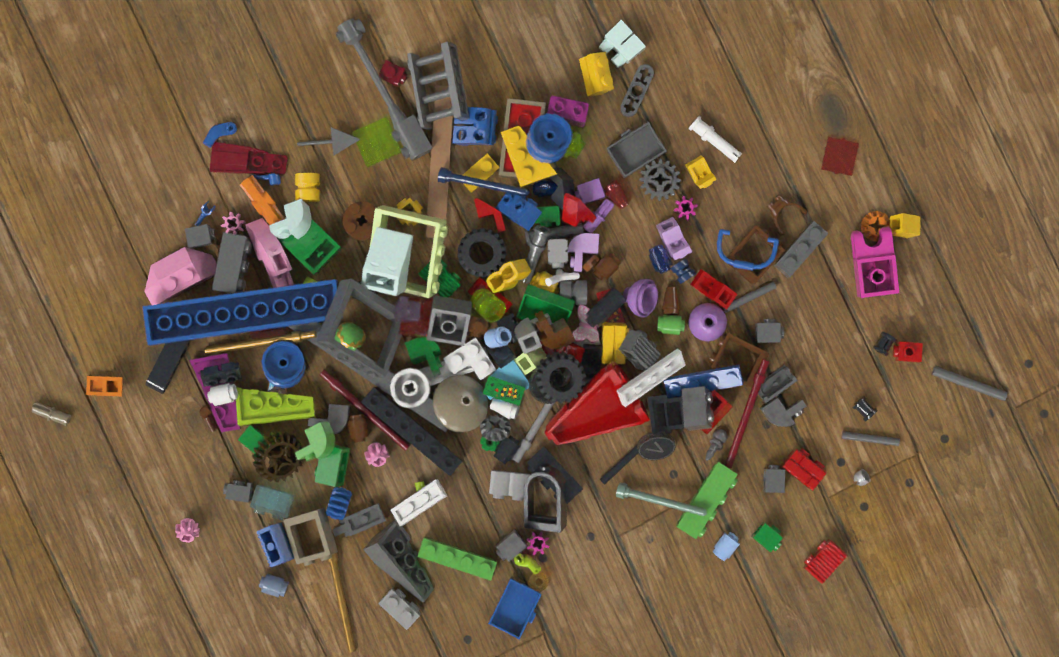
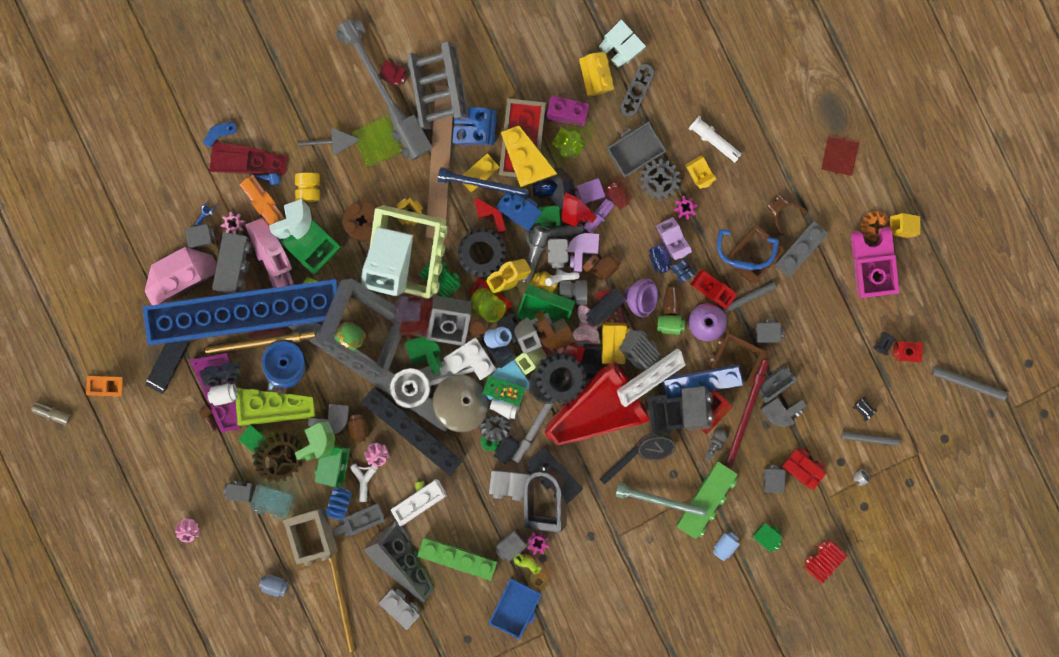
(275, 544): blue brick -> none
(336, 384): dark red bar -> none
(363, 479): none -> white piece
(548, 138): blue wheel -> none

